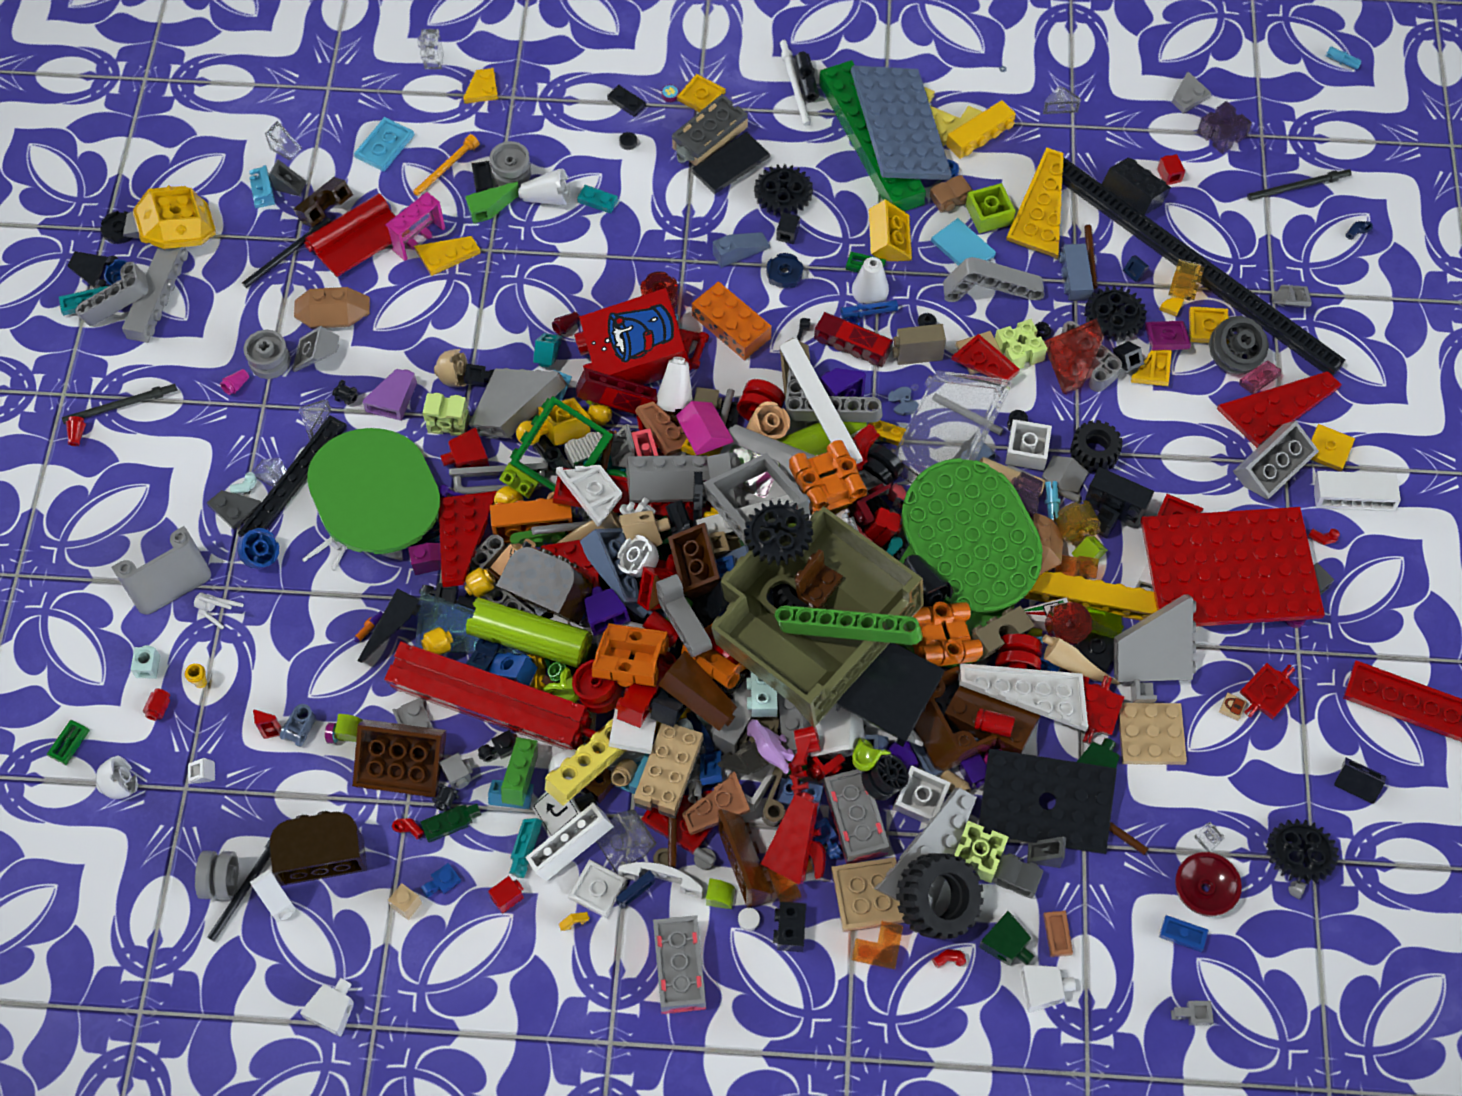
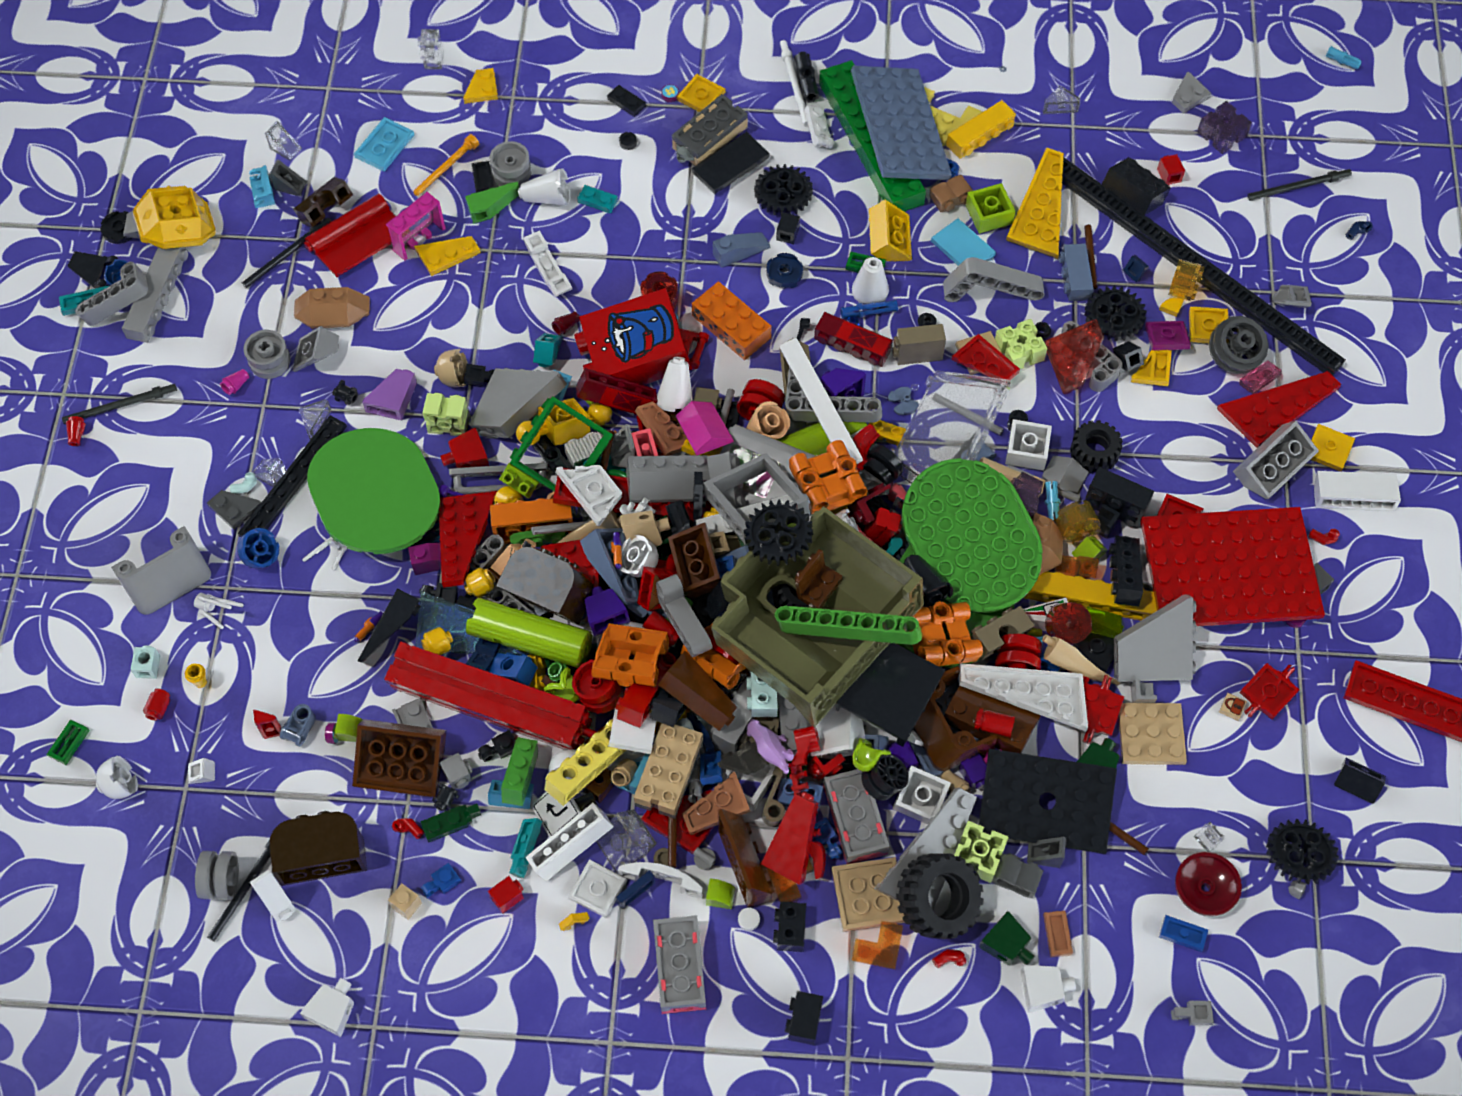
(546, 264): none -> white slope
(616, 550): none -> piece
(805, 1017): none -> black brick
(818, 127): none -> white plate
(1126, 570): none -> black brick

